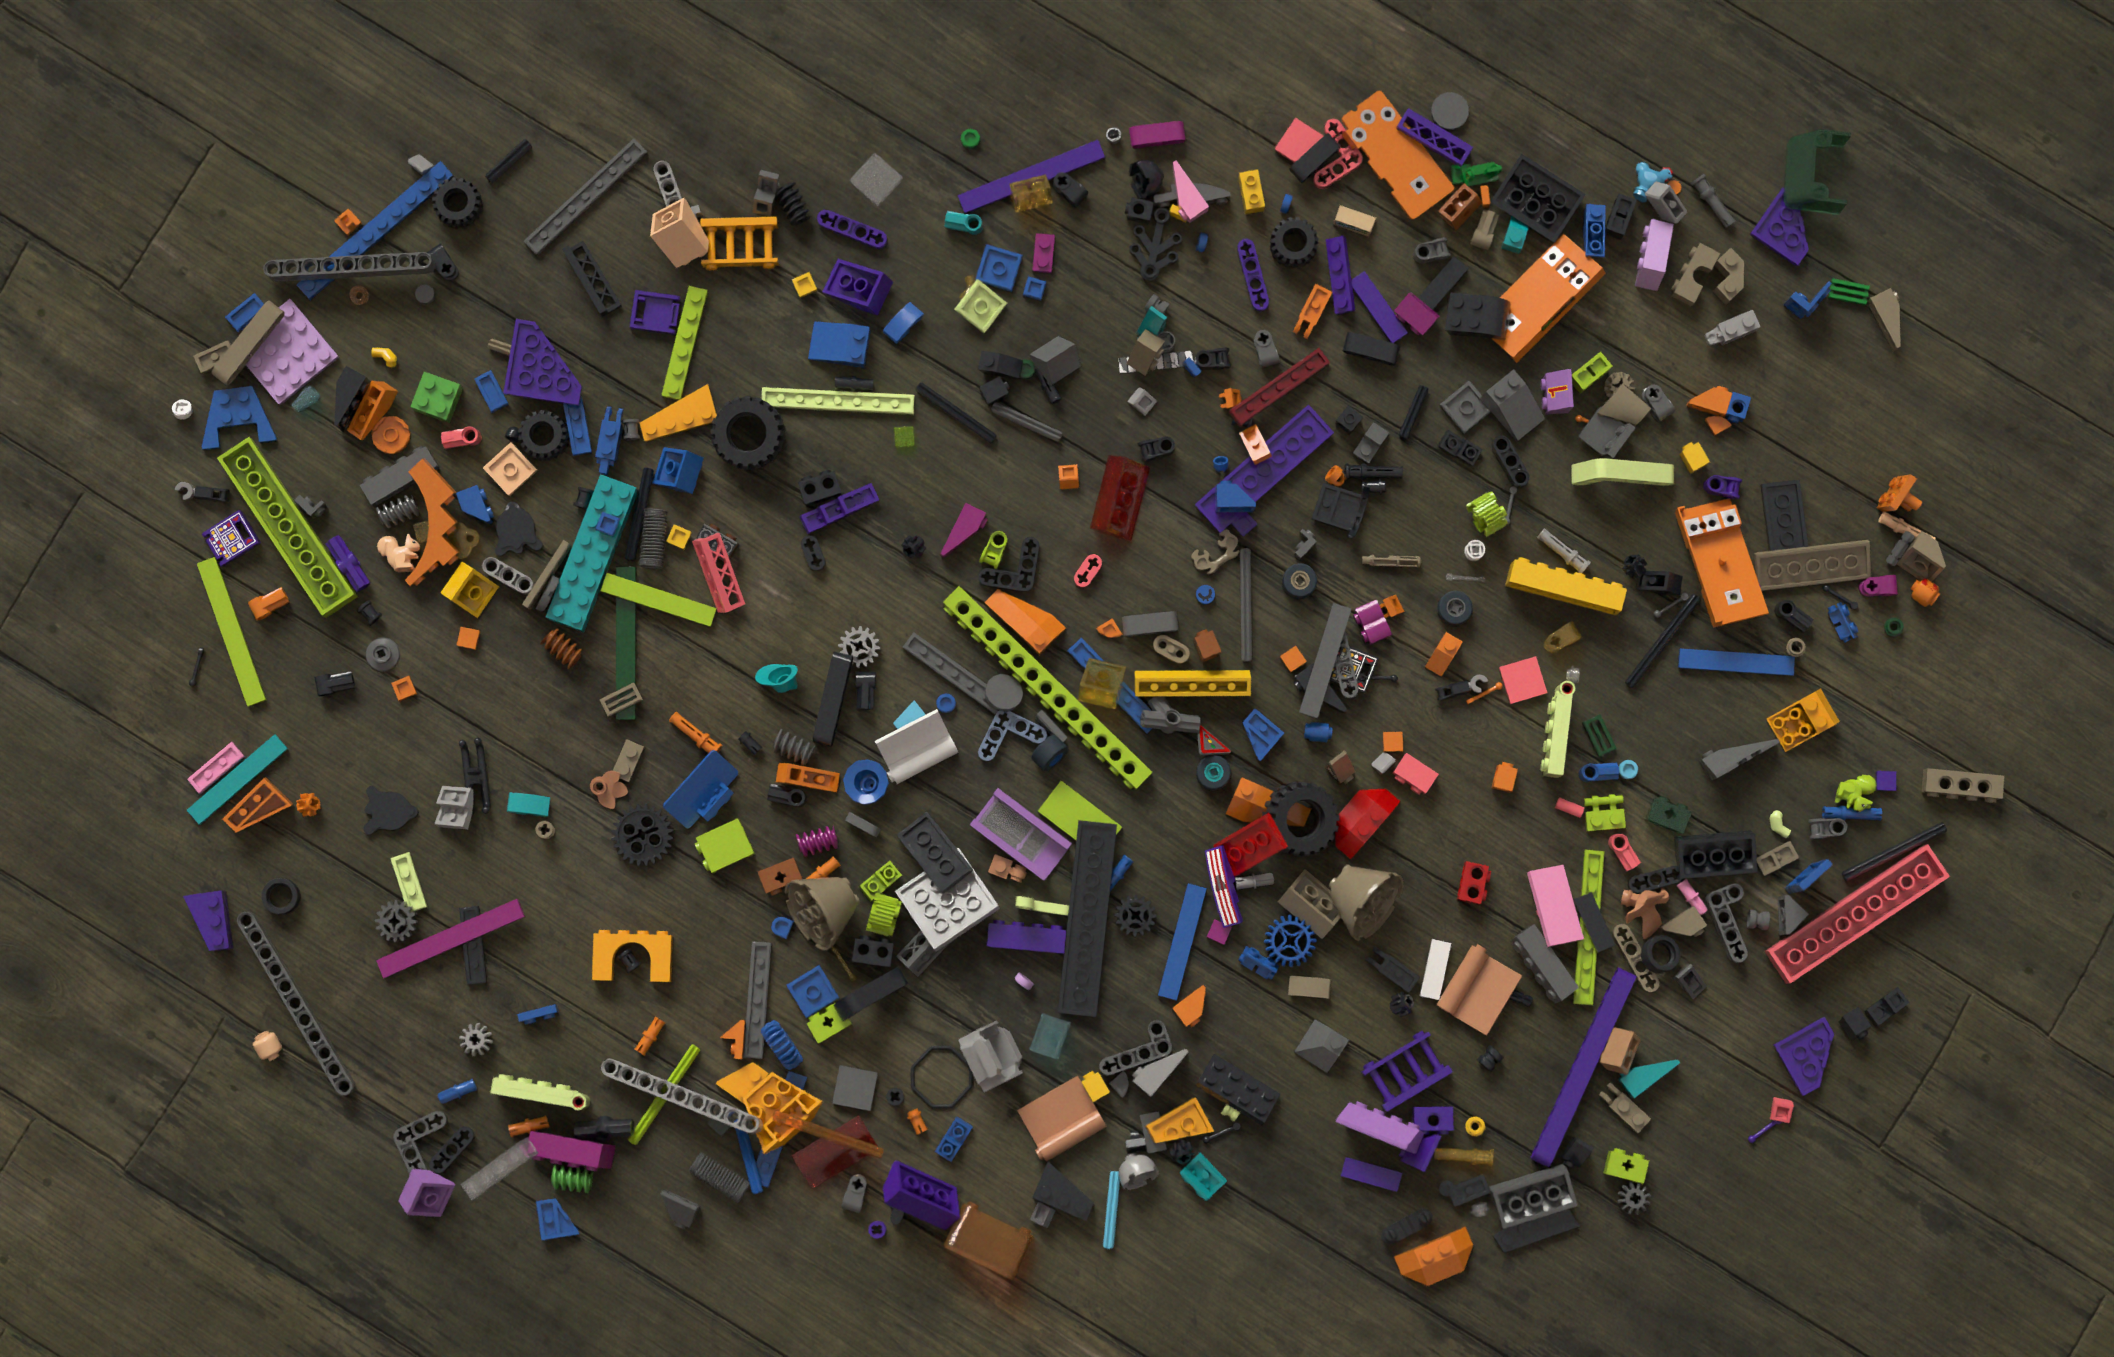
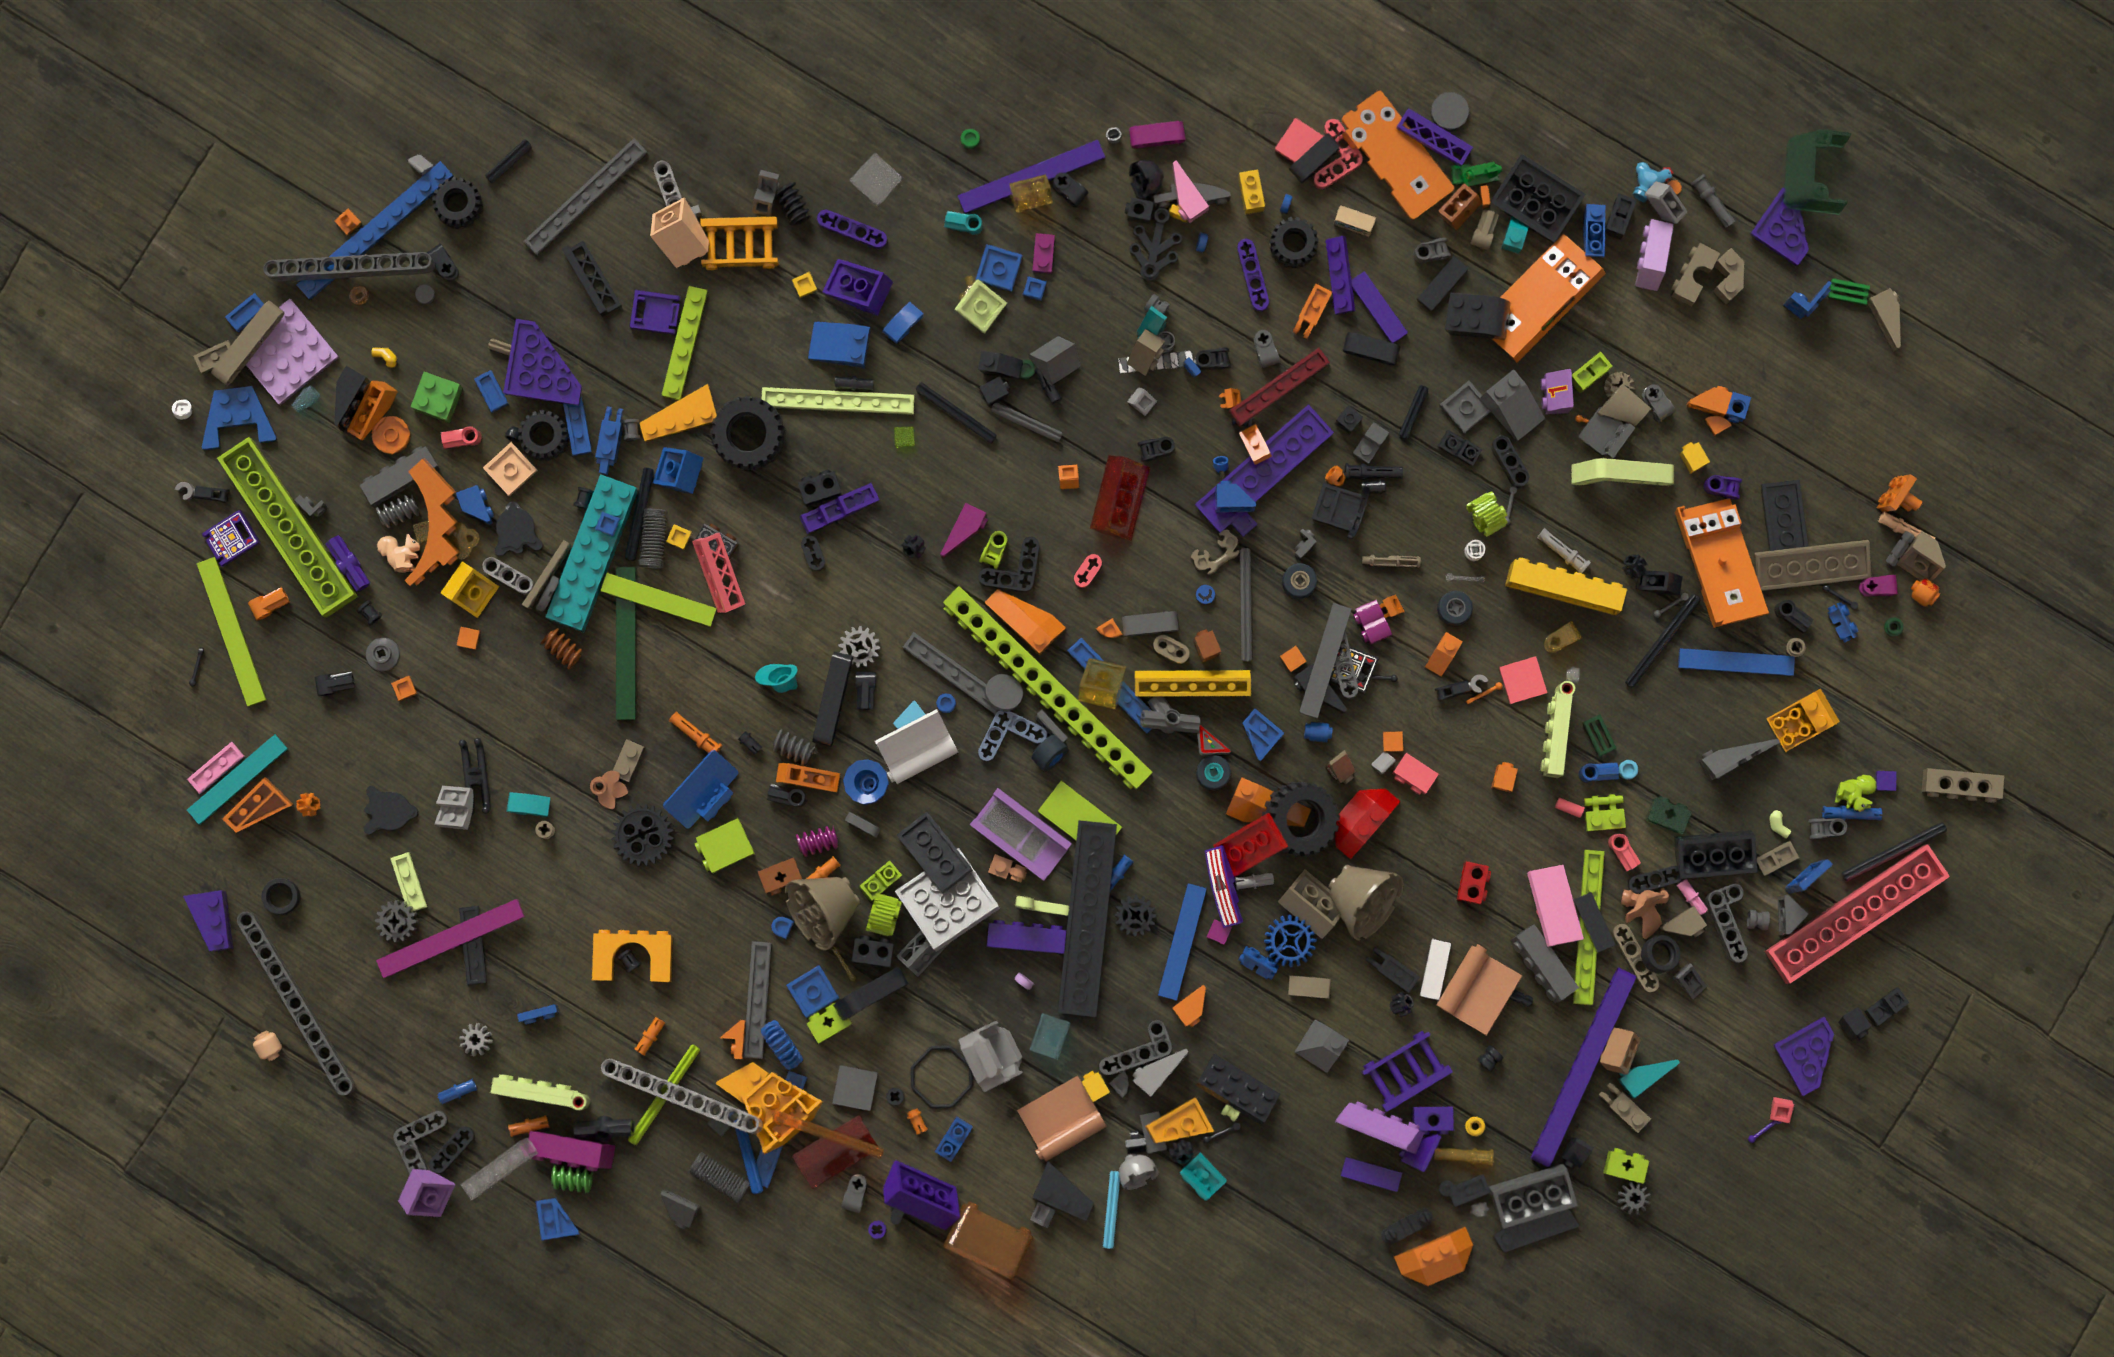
(624, 706): dark tan tile -> none
(1416, 314): magenta brick -> none
(1733, 329): light grey hinge -> none

